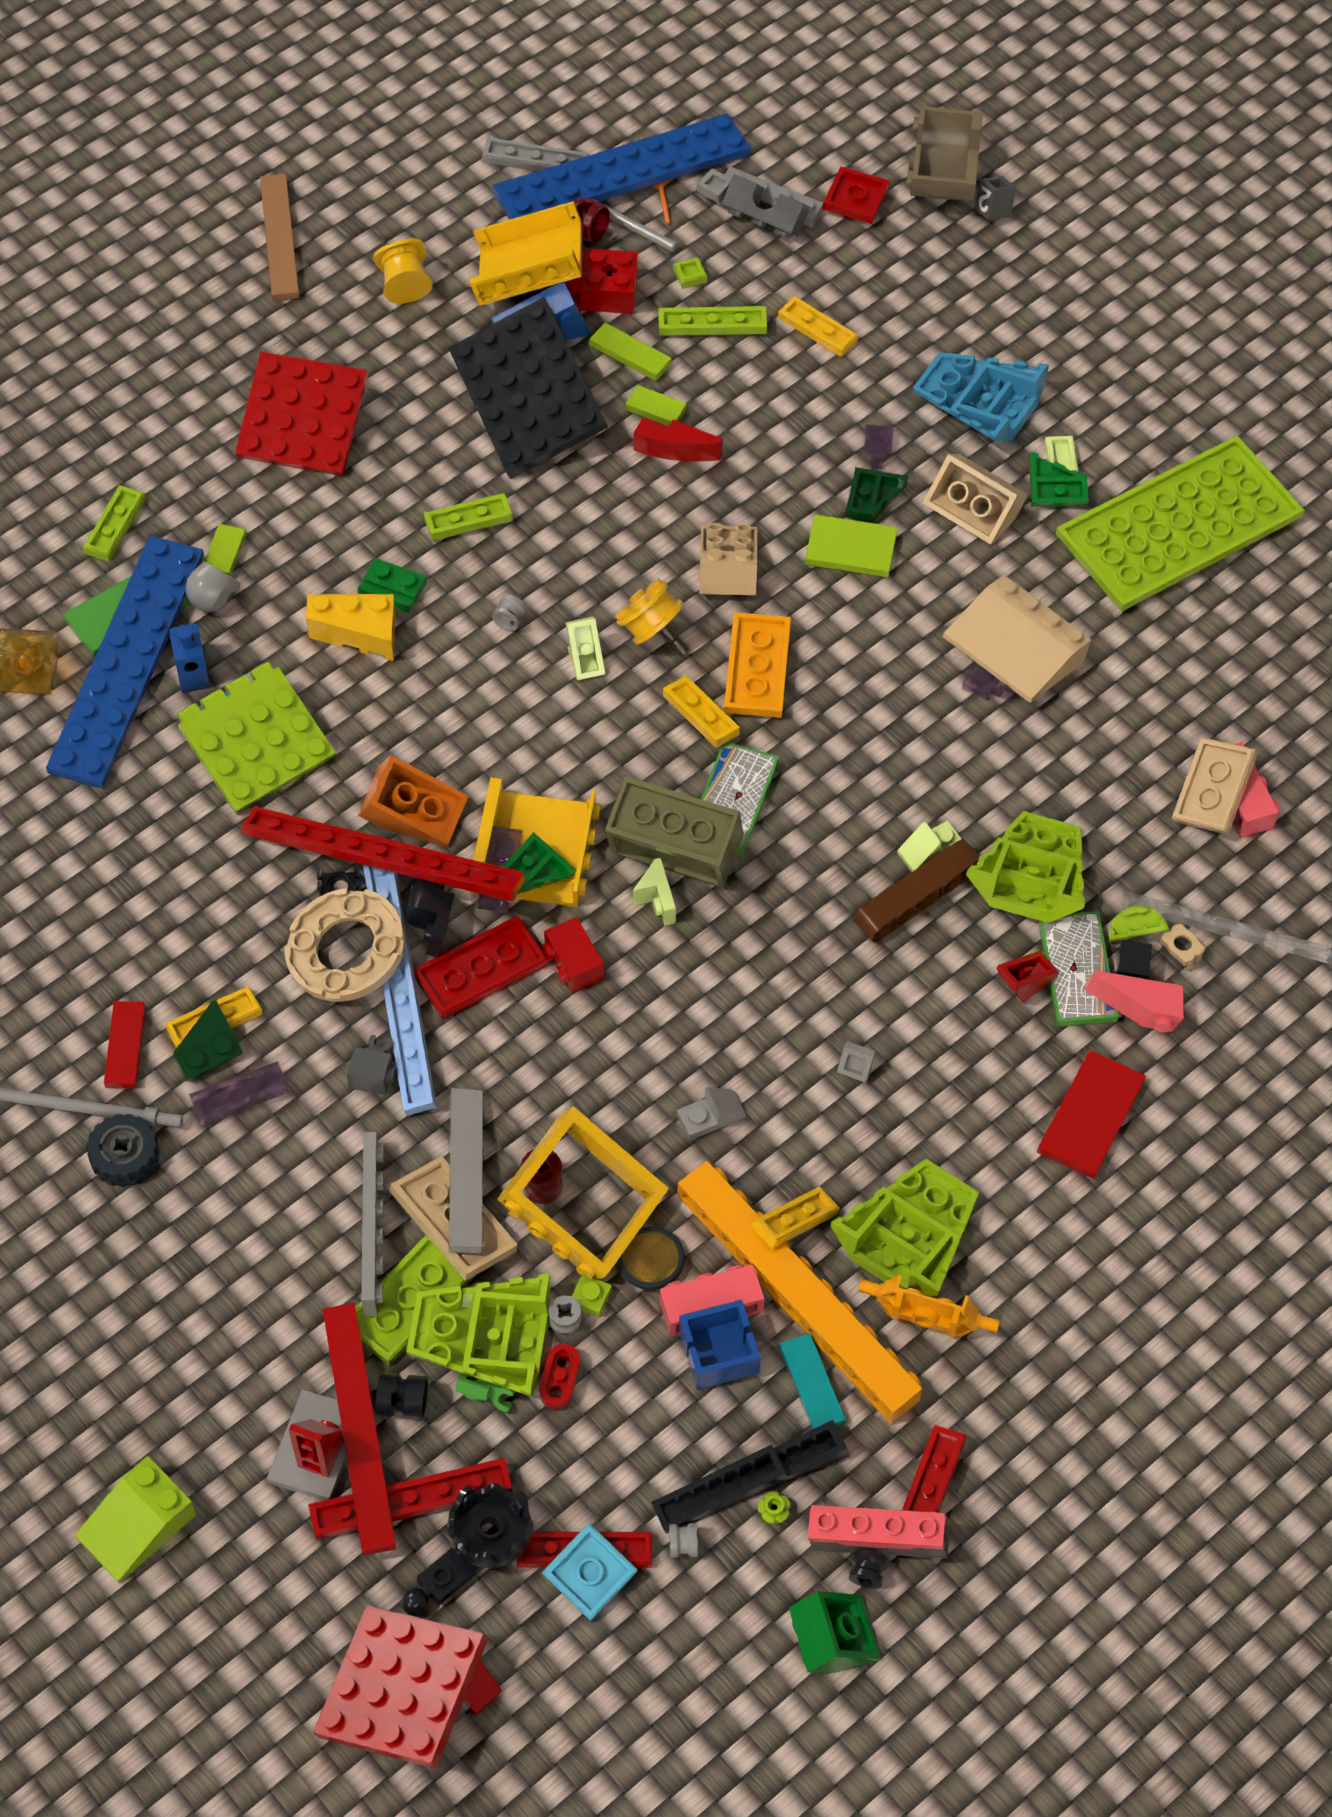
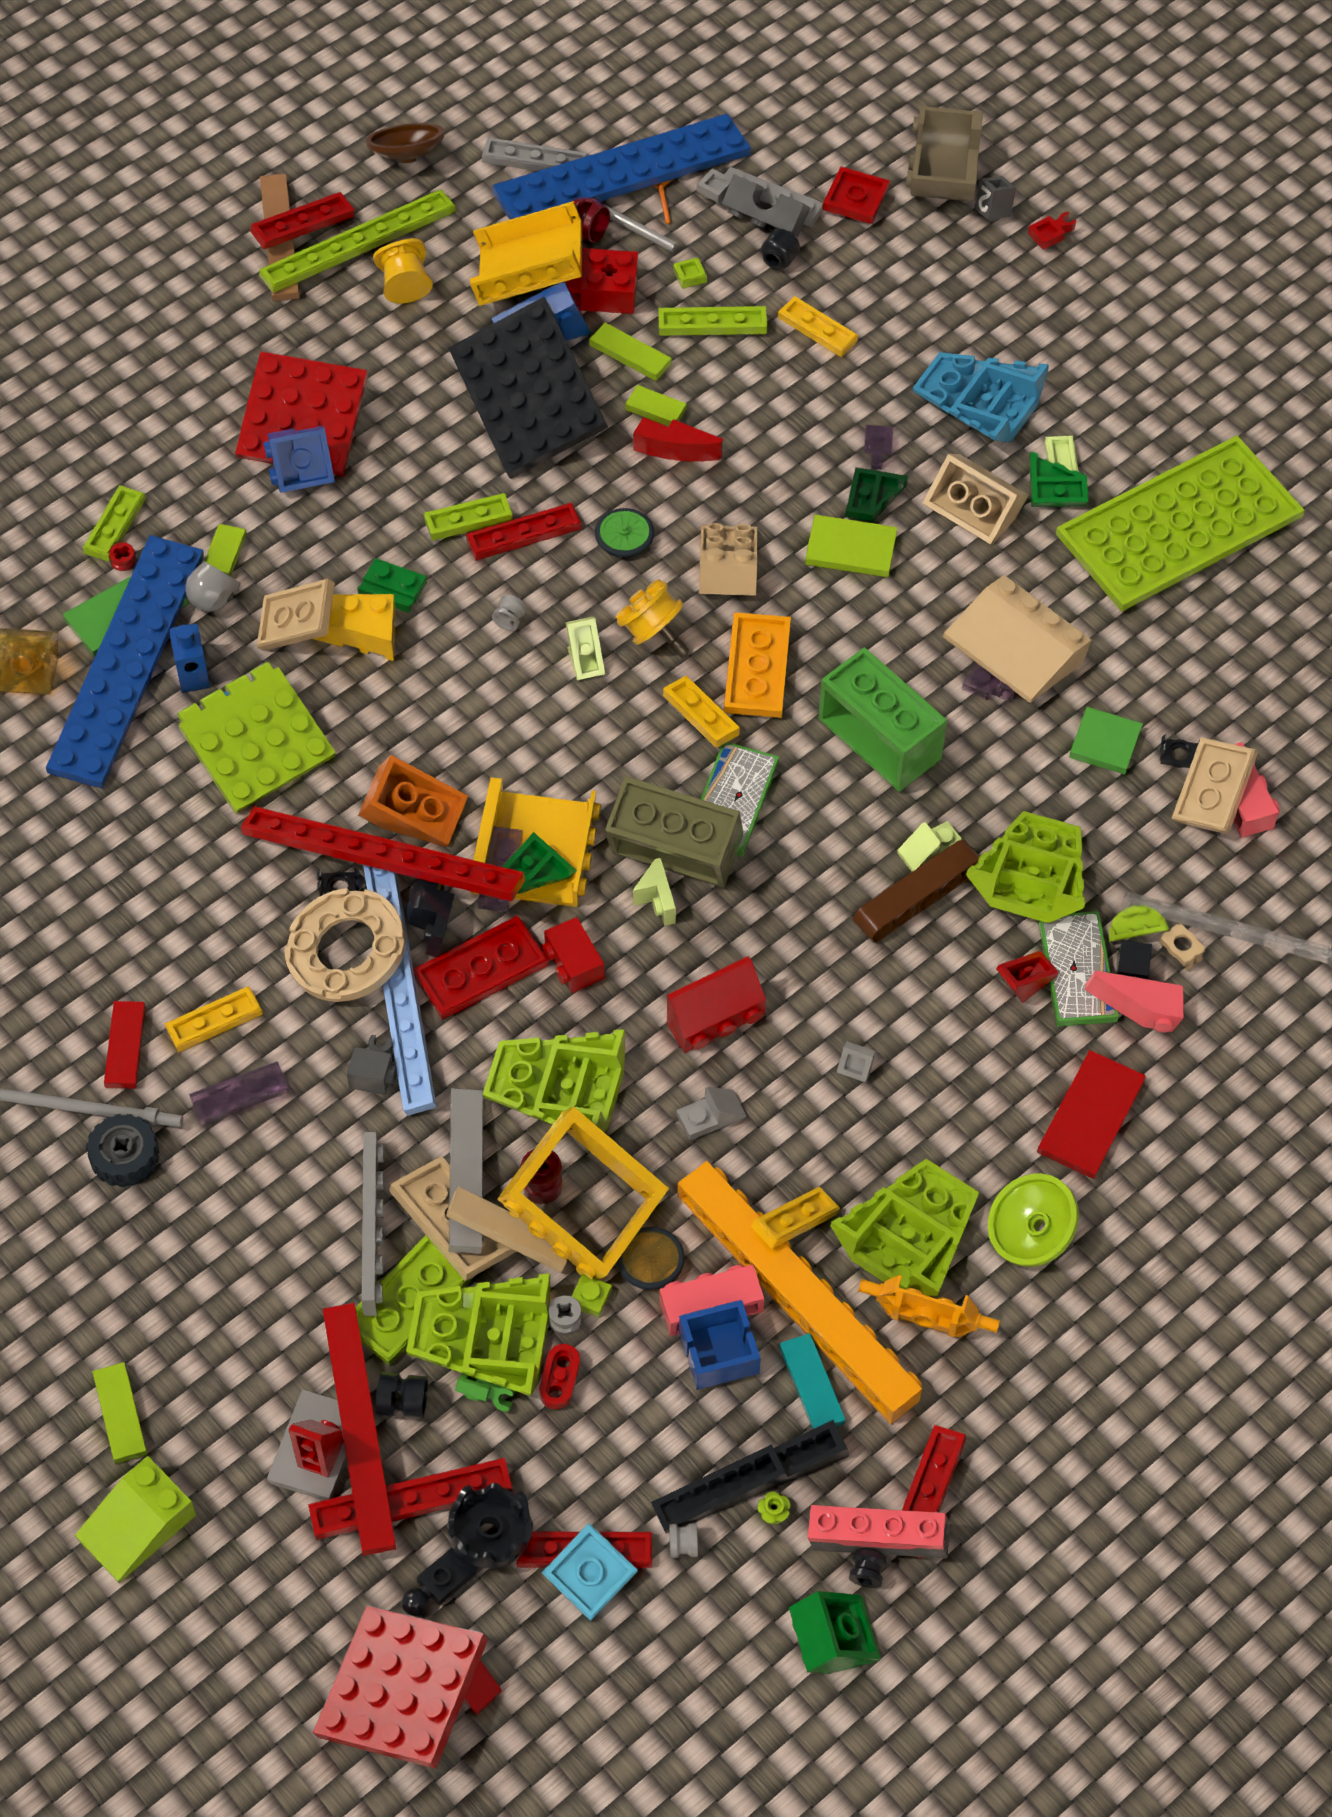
(119, 1413): none -> lime tile
(121, 550): none -> red bush
(207, 1044): dark green wing -> none
(295, 615): none -> tan tile
(299, 458): none -> blue plate
(302, 220): none -> red plate
(356, 241): none -> lime tile
(405, 141): none -> reddish brown dish
(501, 1227): none -> tan tile
(523, 531): none -> red tile
(559, 1073): none -> lime wedge
(624, 532): none -> bright green wheel
(715, 1005): none -> red slope
(780, 249): none -> black head
(882, 719): none -> bright green hose
(1020, 1212): none -> lime dish
(1050, 231): none -> red plate
(1105, 740): none -> bright green tile
(1168, 745): none -> black piece

